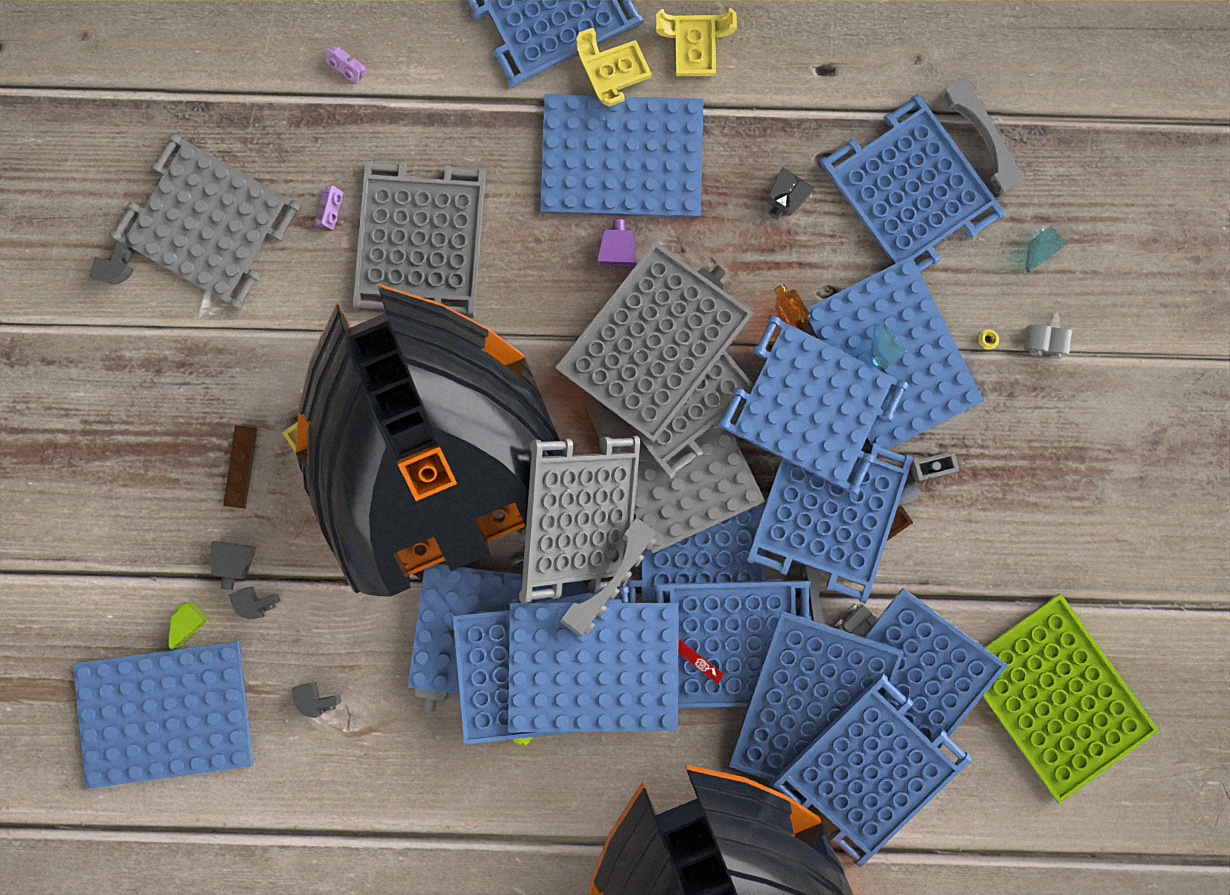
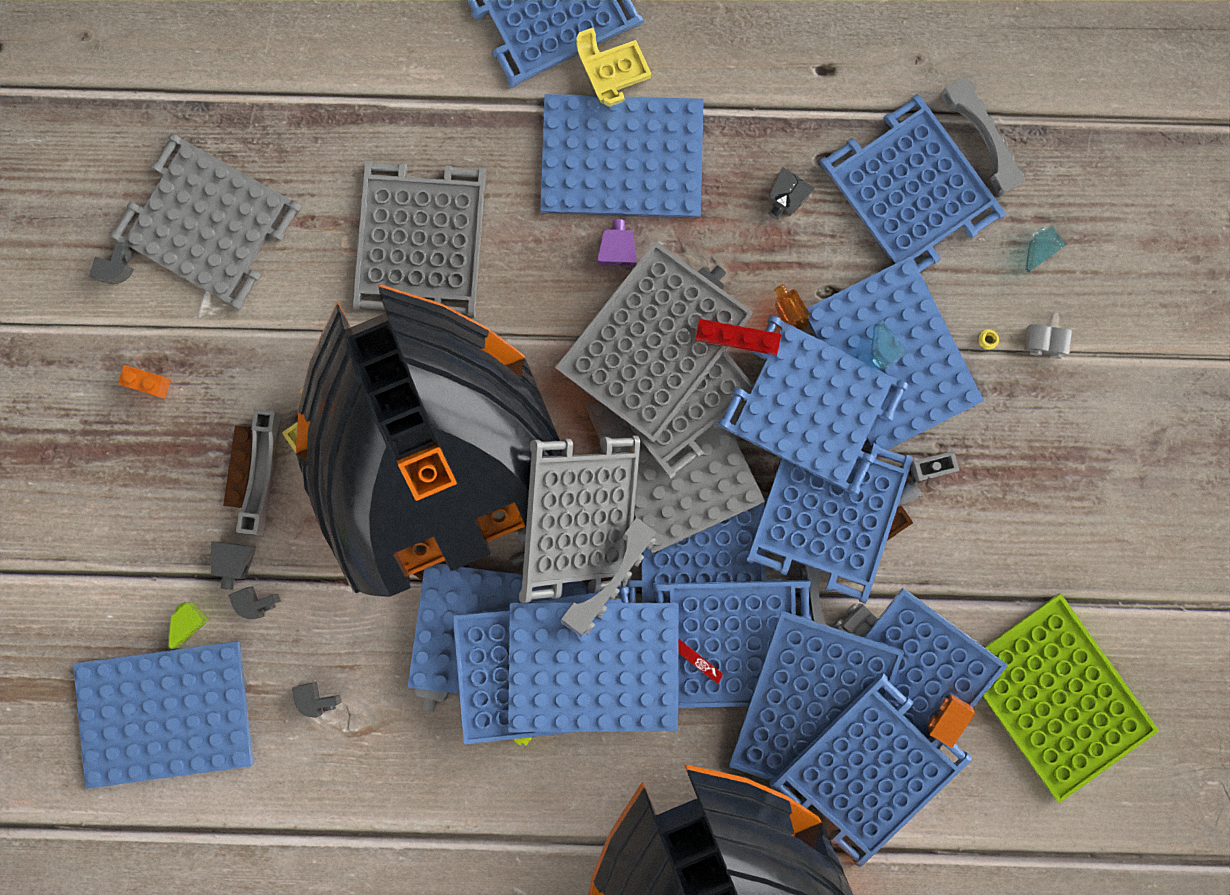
(144, 381): none -> orange brick
(254, 508): none -> light grey arch
(331, 199): lavender hinge -> none
(339, 59): lavender hinge -> none
(696, 39): light yellow piece -> none
(738, 337): none -> red plate
(950, 720): none -> orange brick

